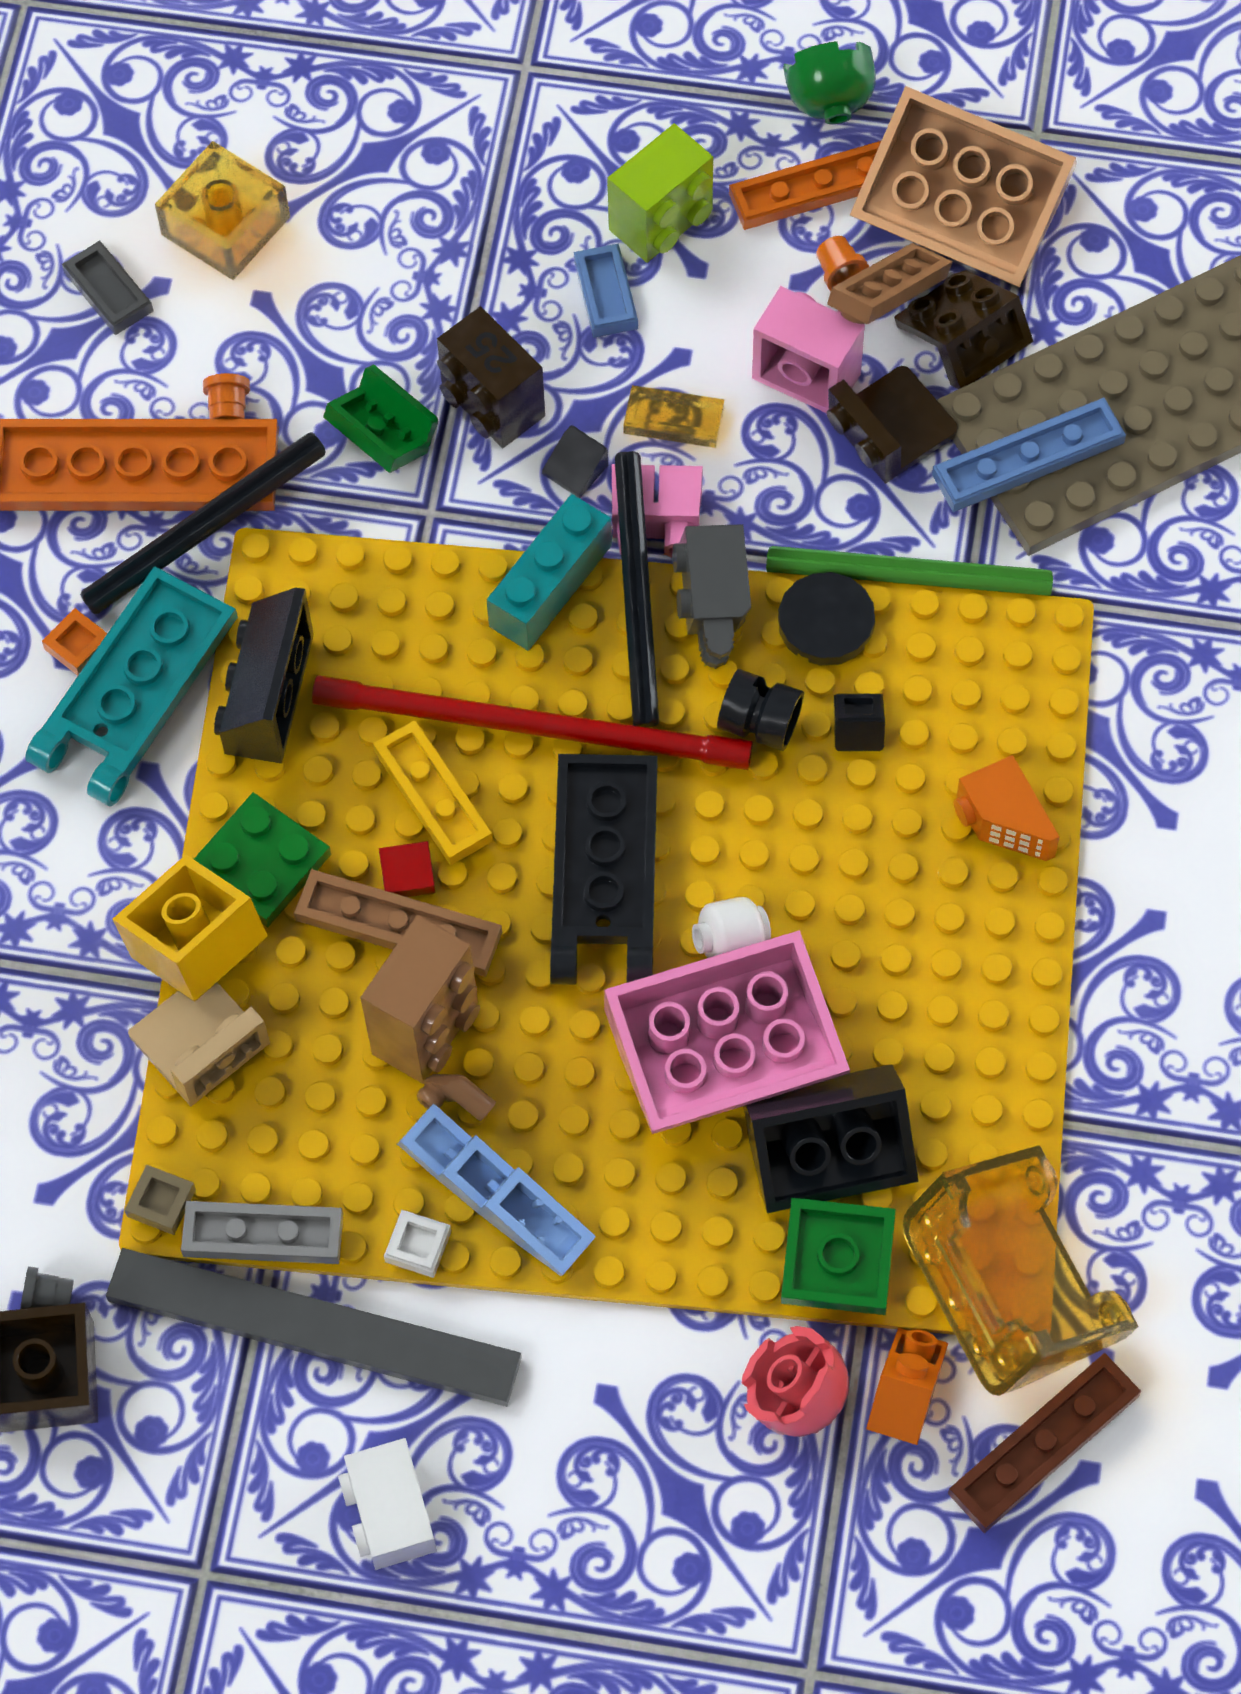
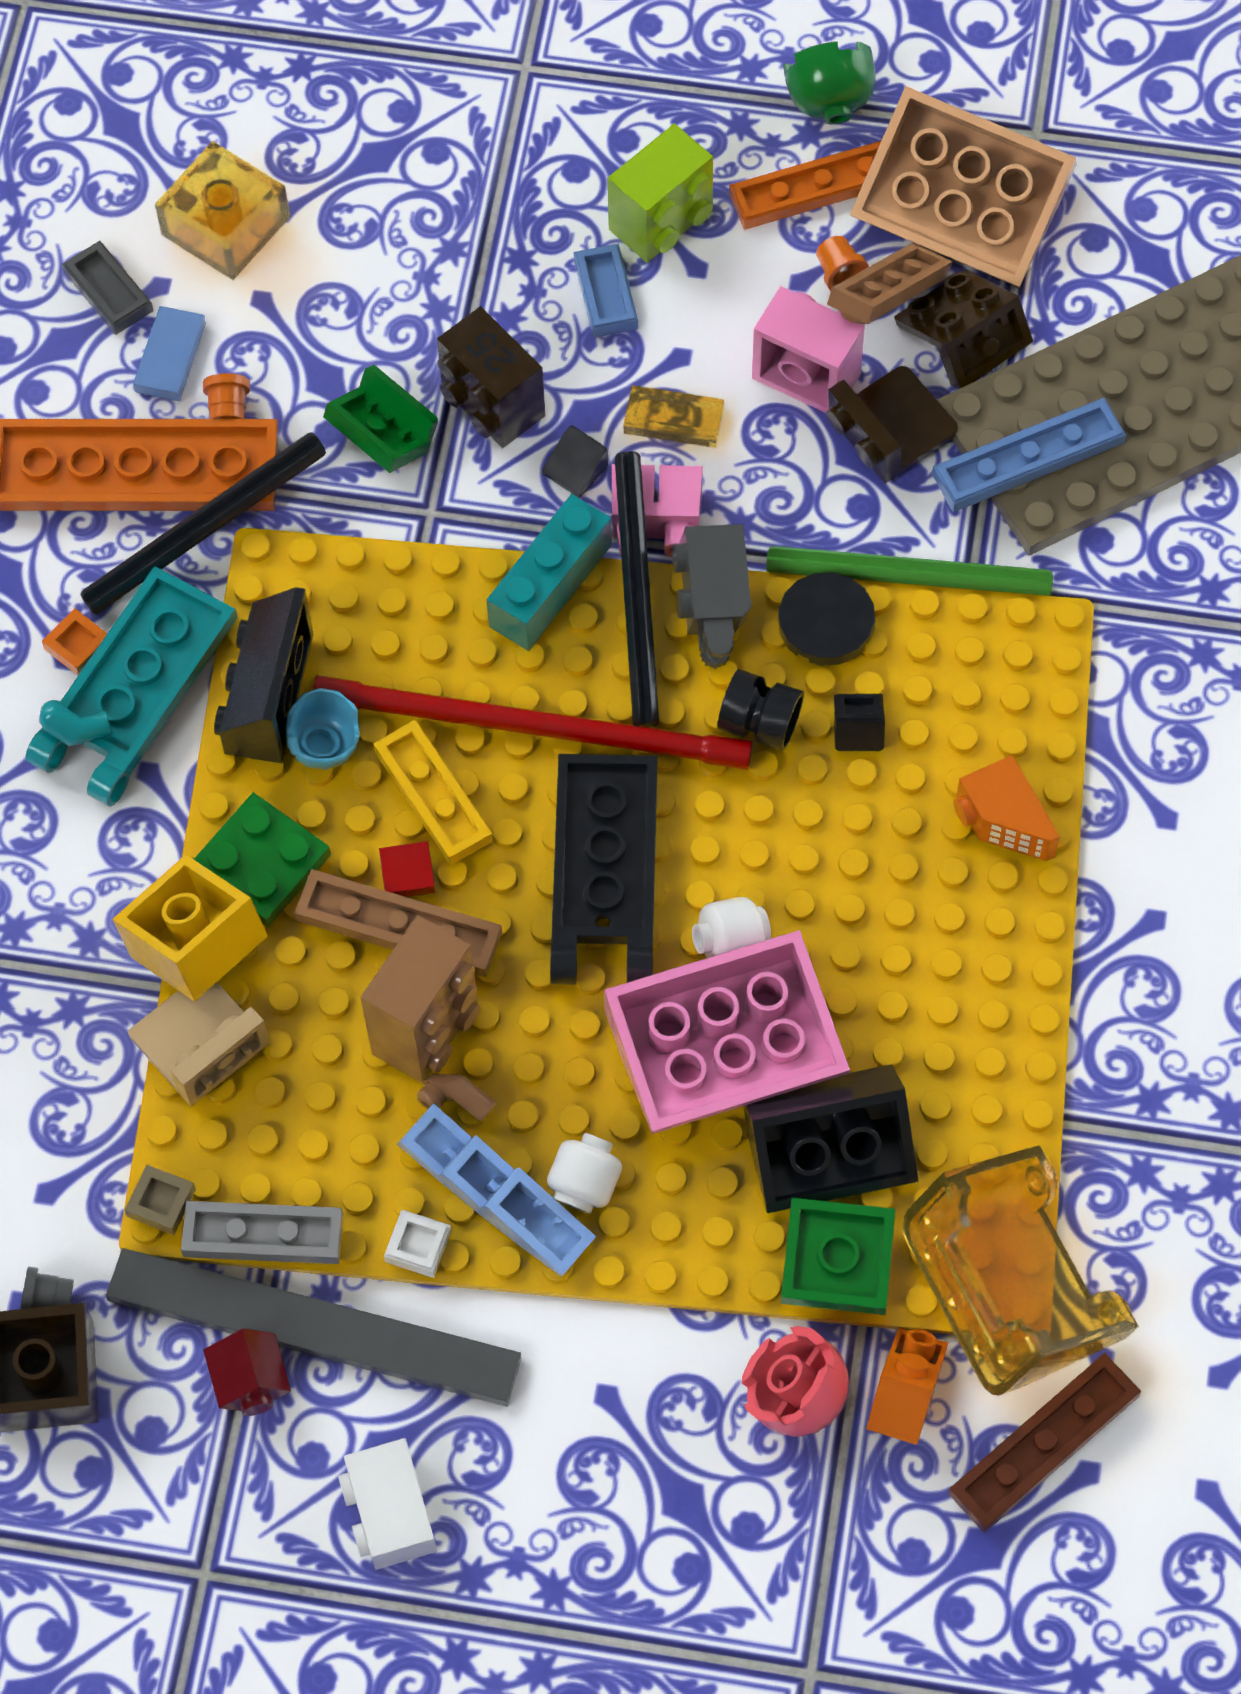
(71, 728): none -> teal arm
(169, 353): none -> medium blue tile
(247, 1371): none -> dark red brick
(322, 729): none -> medium azure hair
(584, 1173): none -> white head

